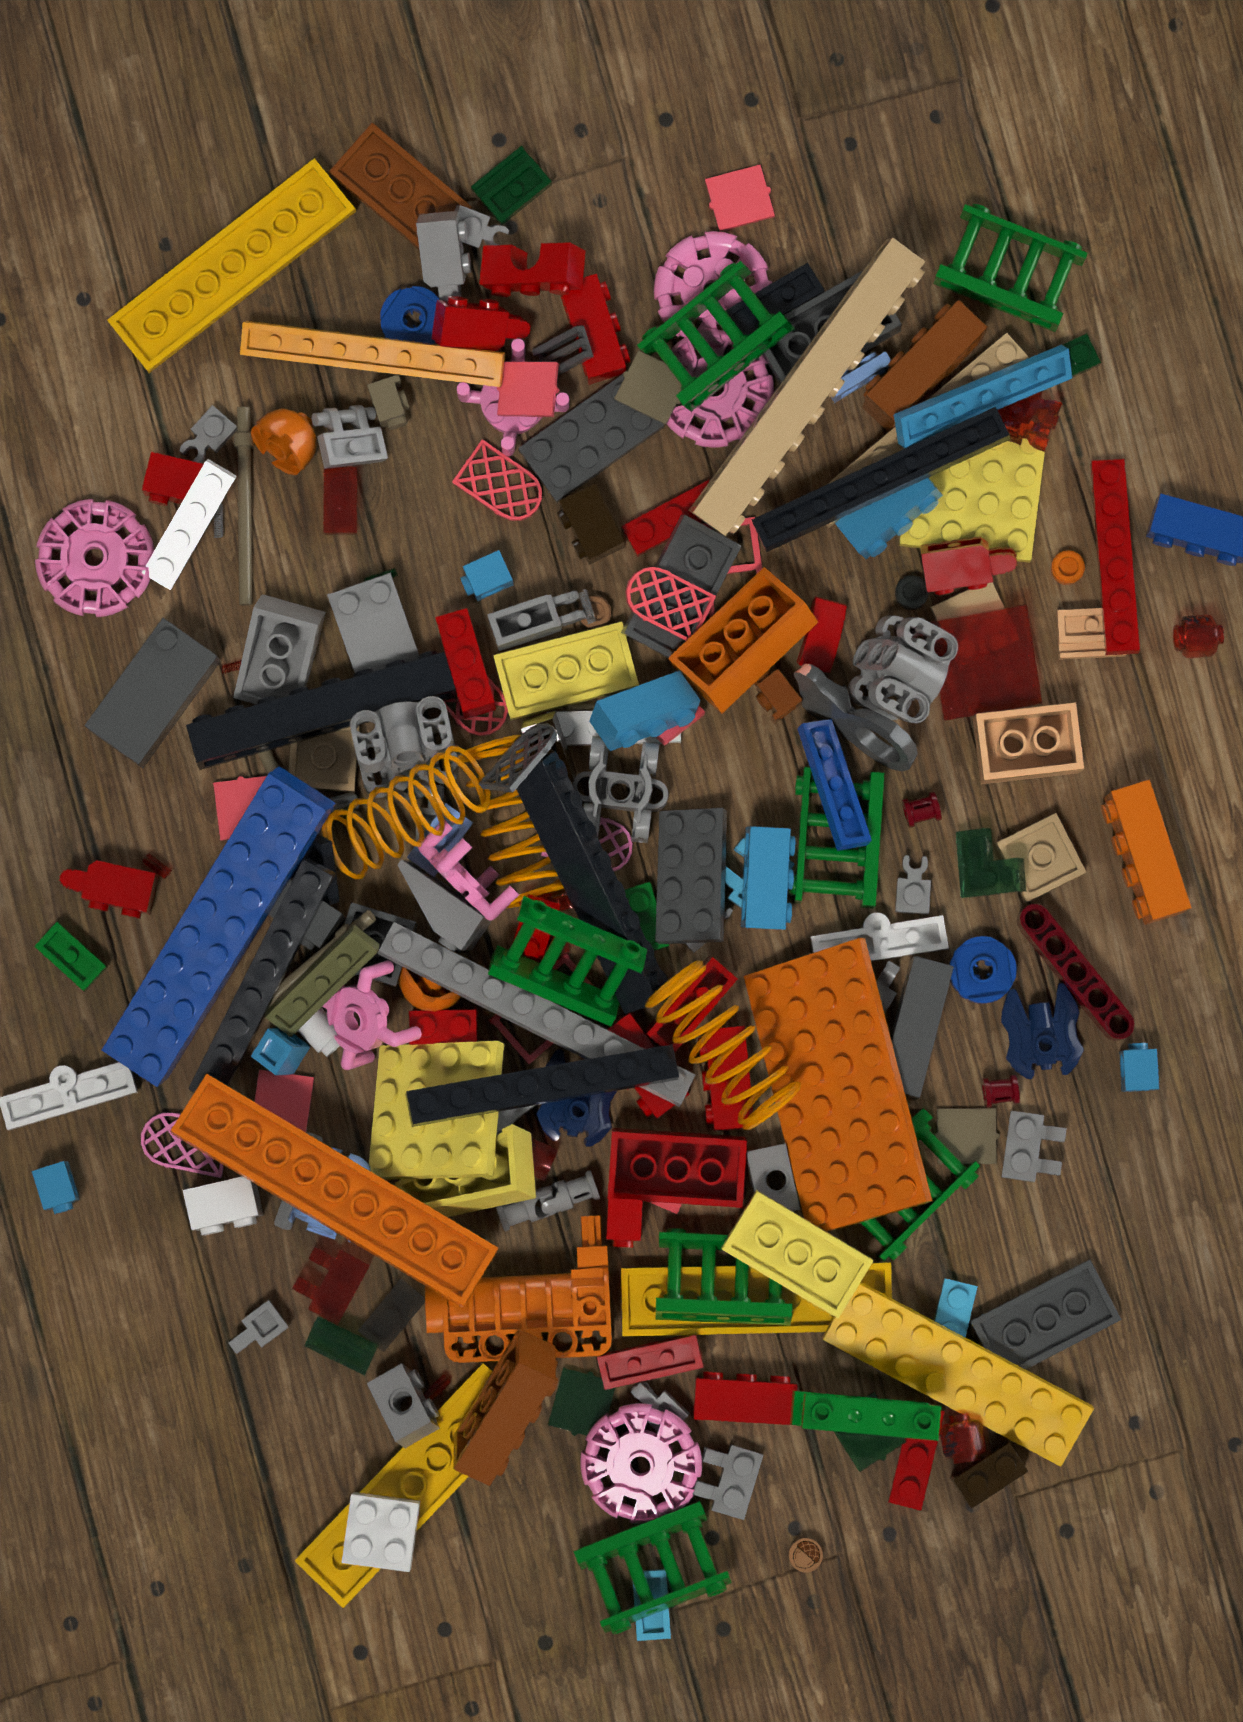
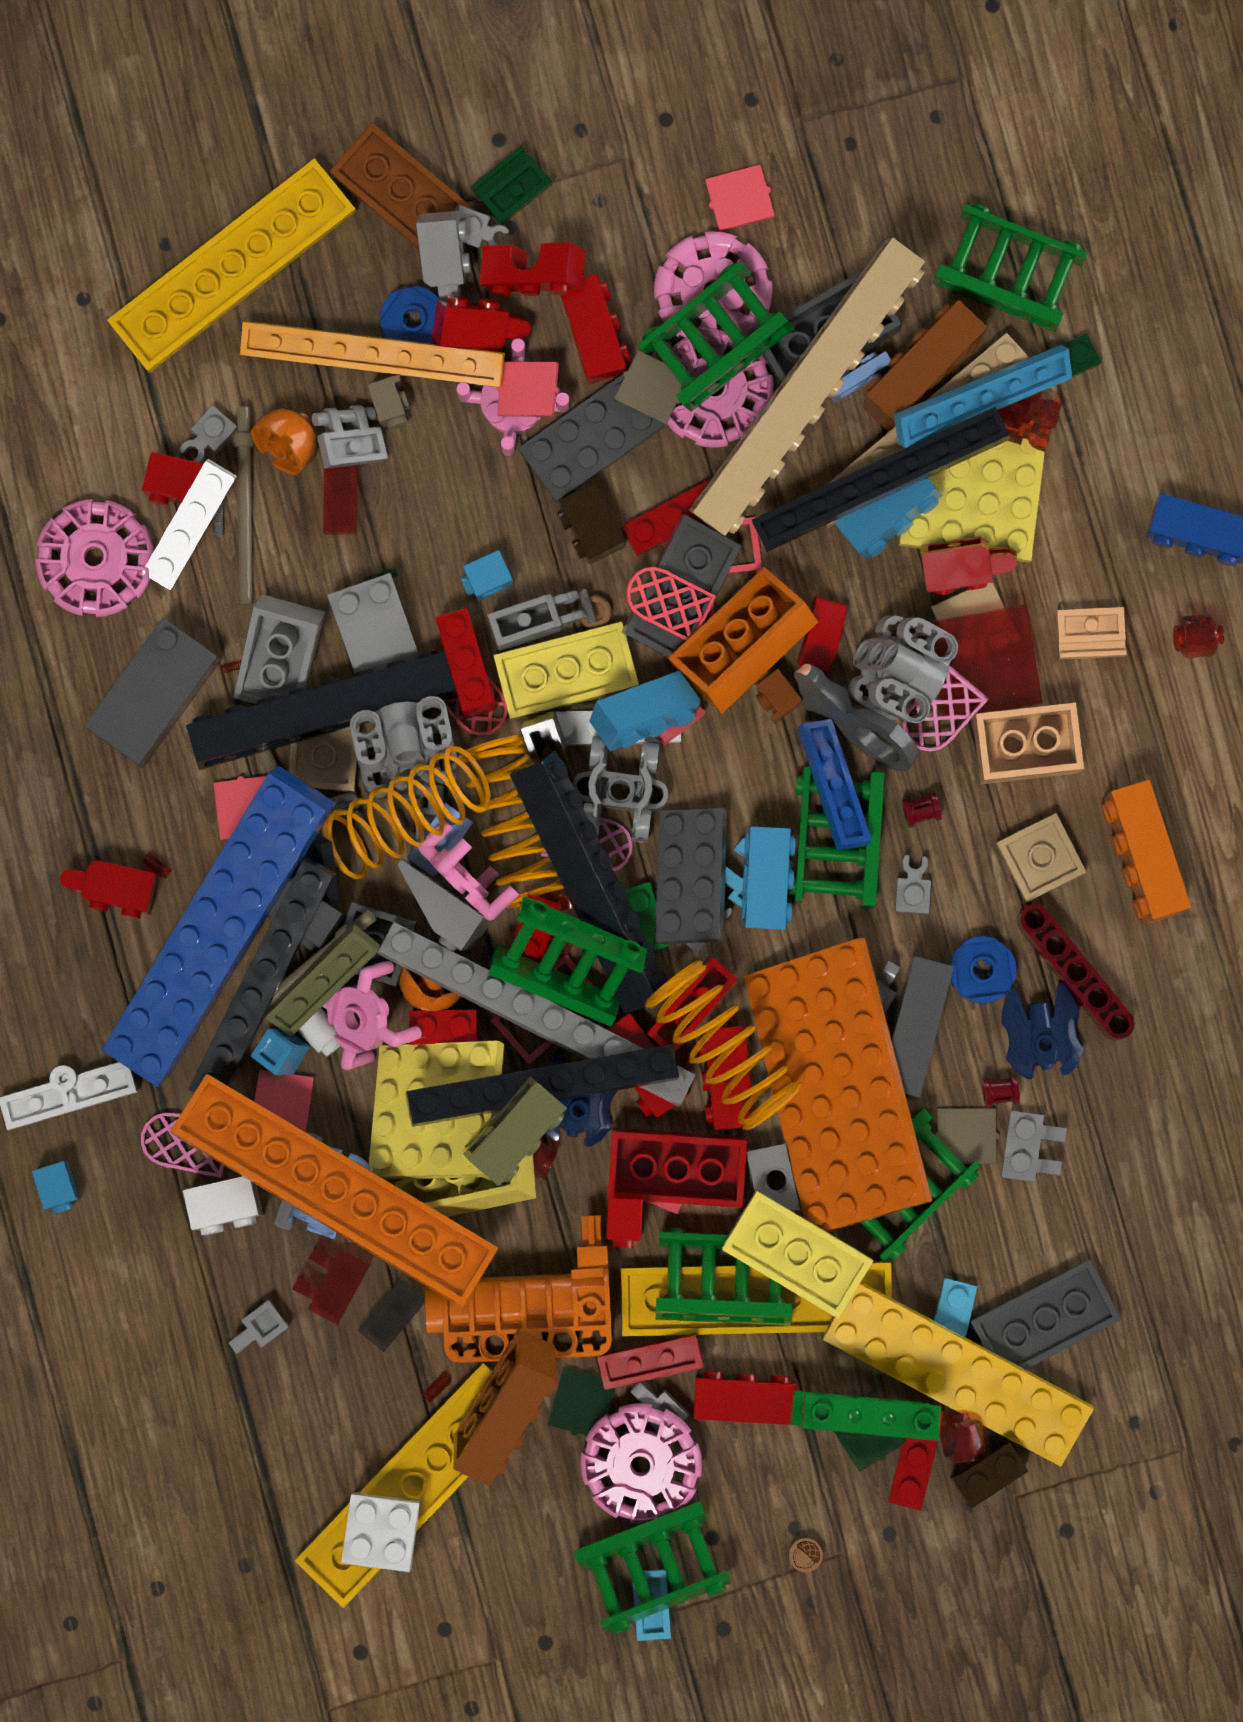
(70, 956): green plate -> none
(341, 1345): clear green plate -> none
(390, 1391): light grey brick -> none
(469, 462): coral window -> none
(515, 1132): none -> olive brick
(528, 763): dark grey window -> none
(554, 1198): light grey piece -> none
(563, 338): dark grey tile -> none
(736, 1480): light grey plate -> none
(780, 296): black plate -> none
(890, 940): white hinge -> none
(911, 592): pearl dark grey tile -> none
(964, 683): none -> bright pink window
(979, 871): clear green plate -> none
(1067, 567): orange tile -> none
(1114, 557): red plate -> none
(1139, 1068): dark azure brick -> none

